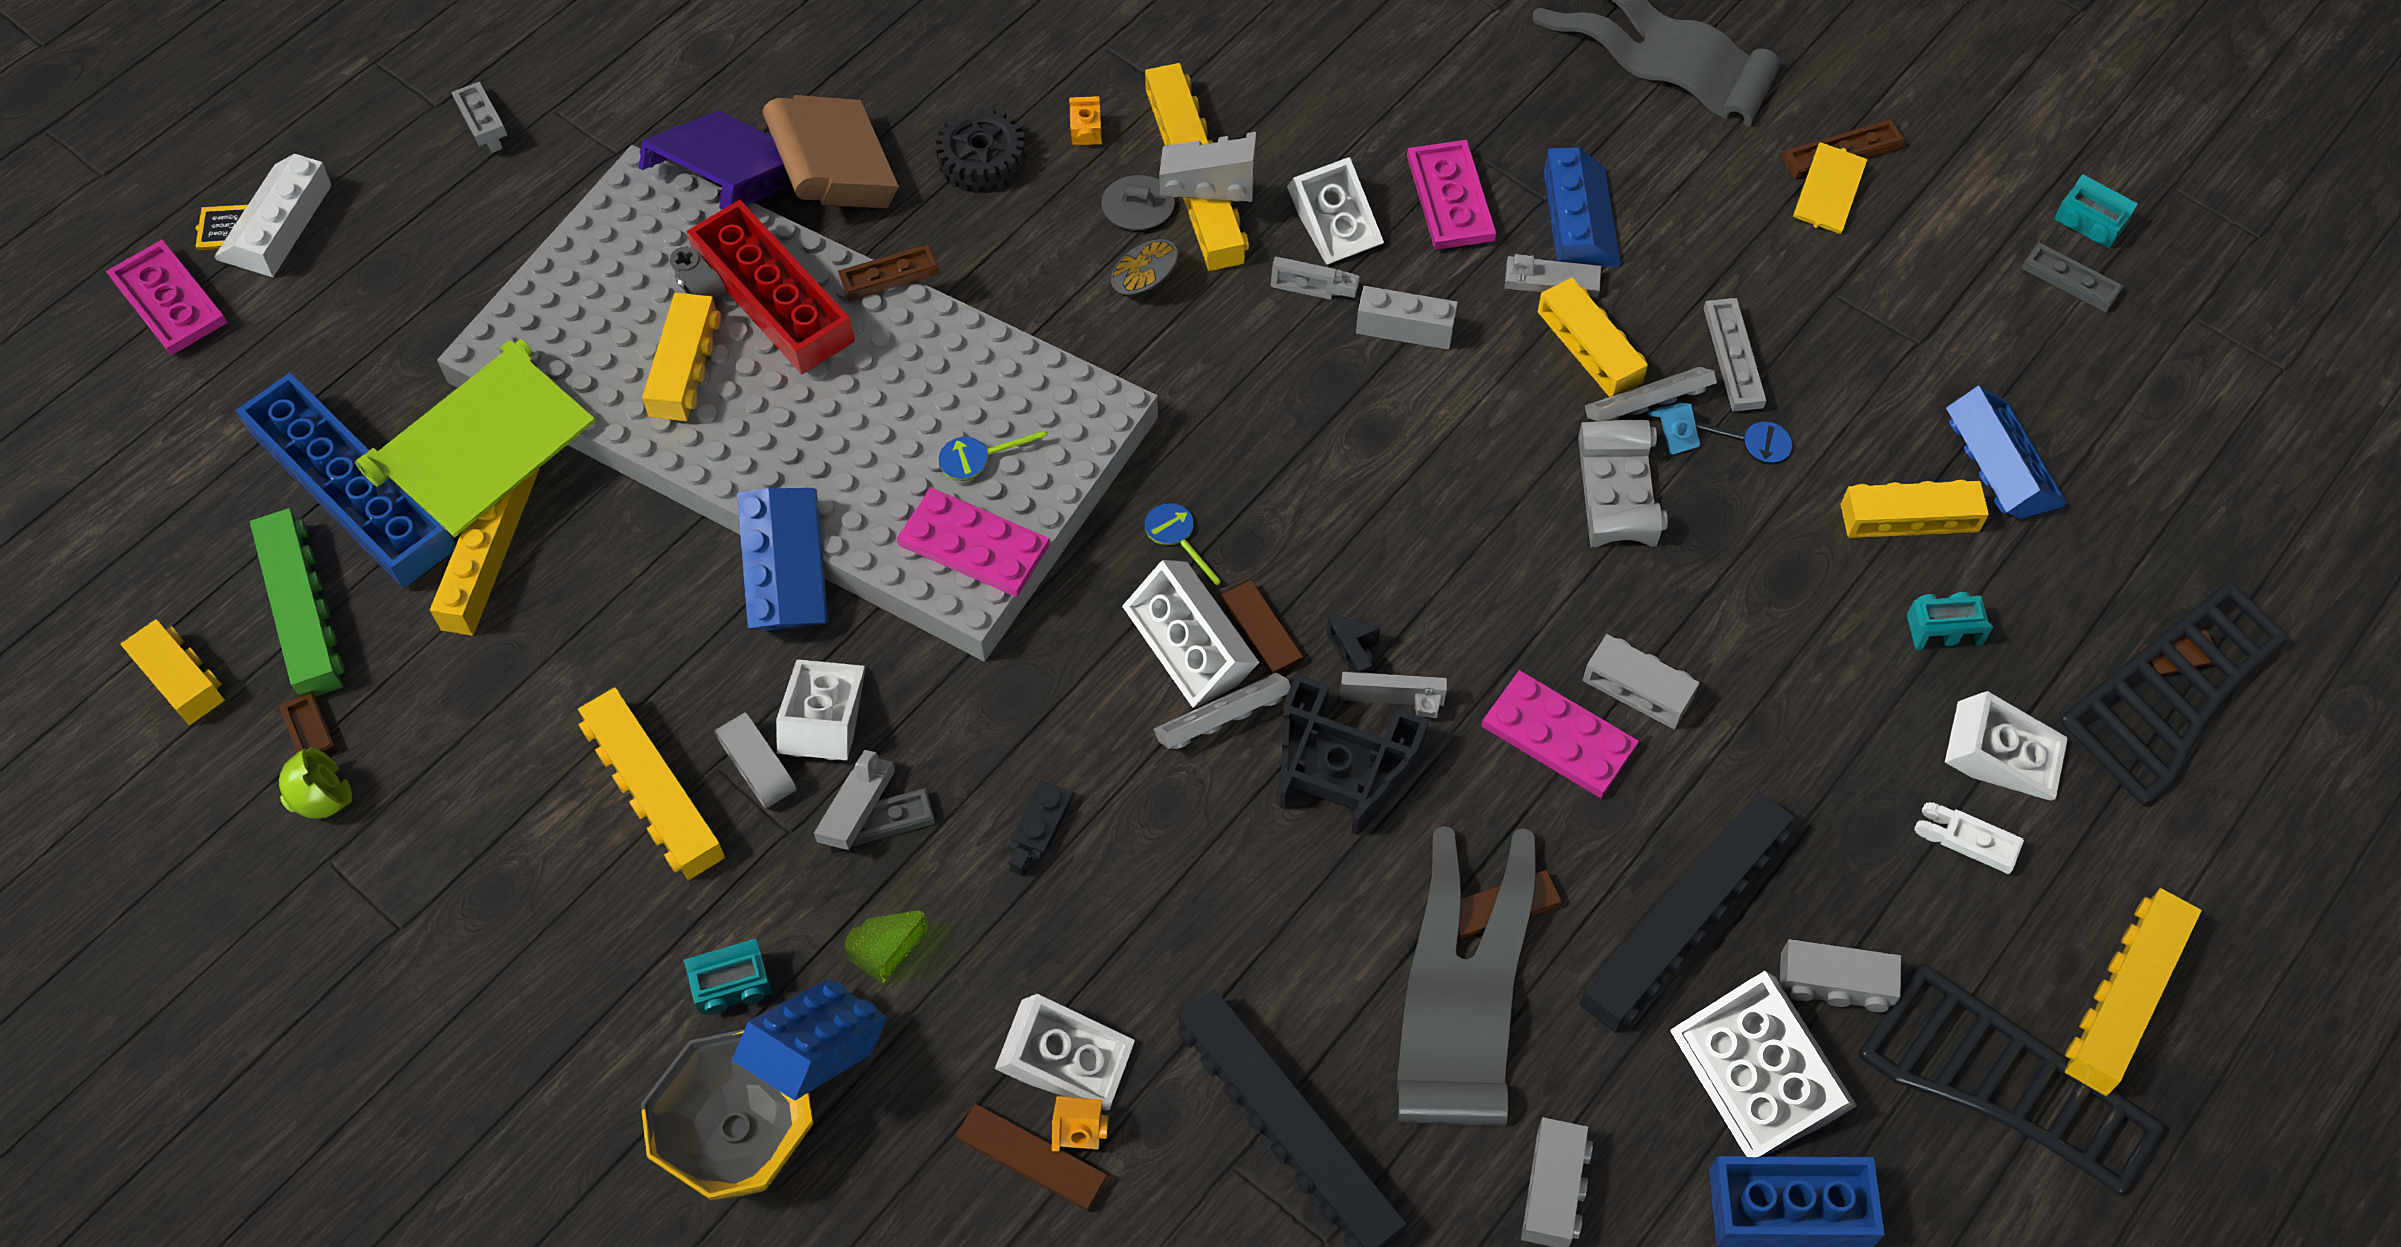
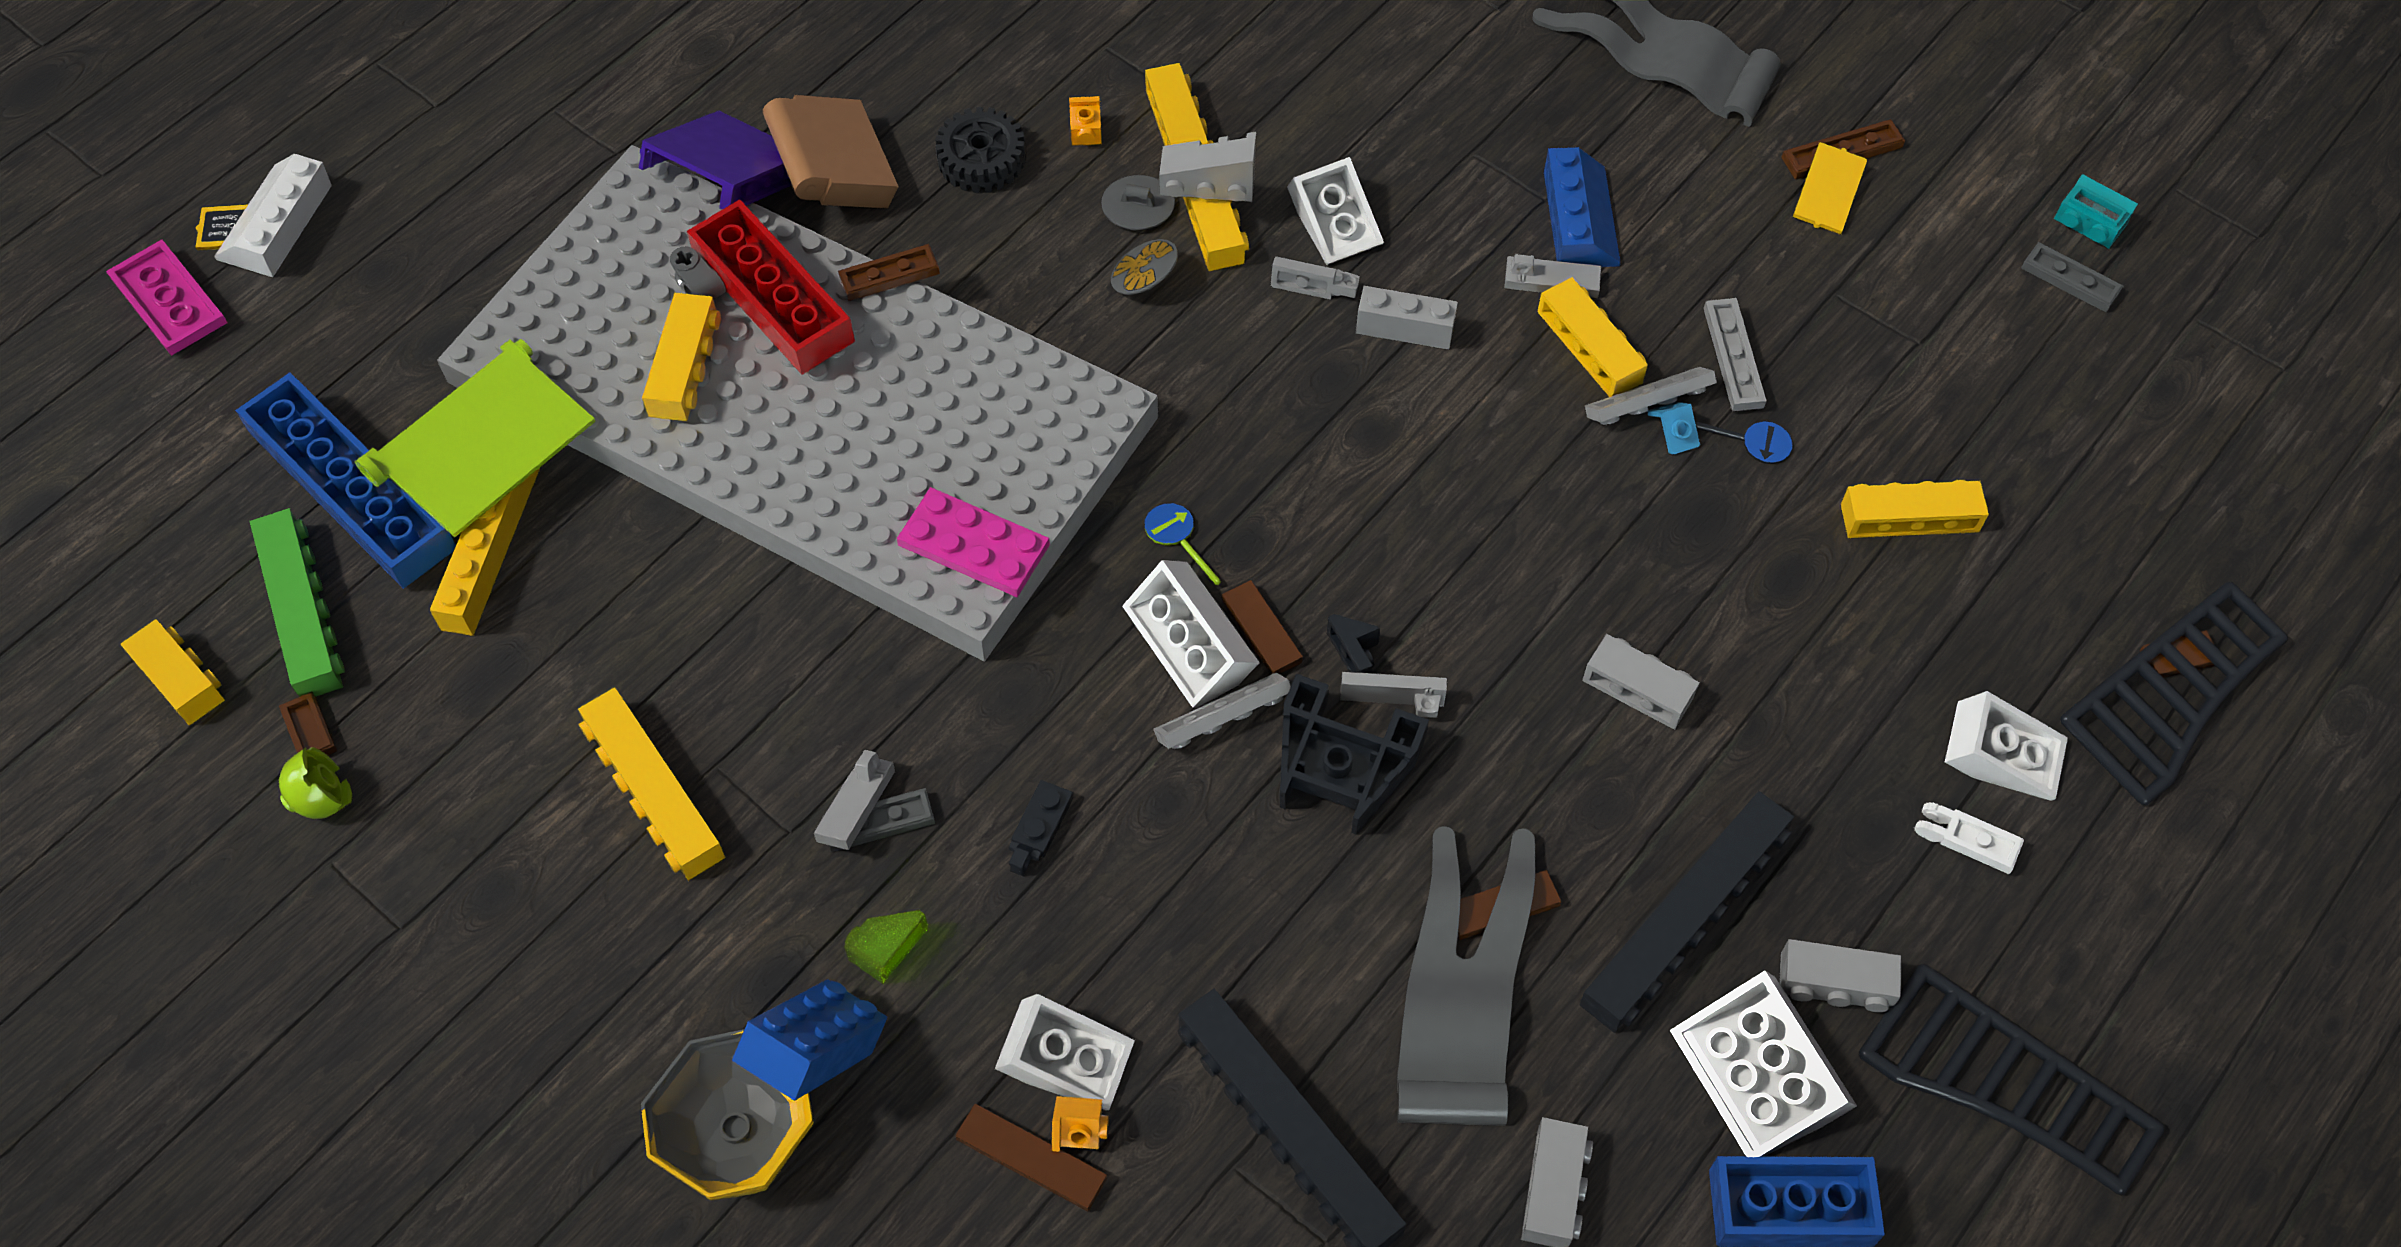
(480, 116): light grey hinge -> none
(728, 977): teal window -> none
(755, 760): light grey beam -> none
(782, 558): blue slope -> none
(820, 710): white slope -> none
(967, 457): blue piece -> none
(1451, 194): dark pink plate -> none
(1560, 734): dark pink plate -> none
(1619, 482): light grey piece -> none
(1948, 617): teal window -> none
(2004, 454): slope -> none
(2132, 991): yellow brick -> none

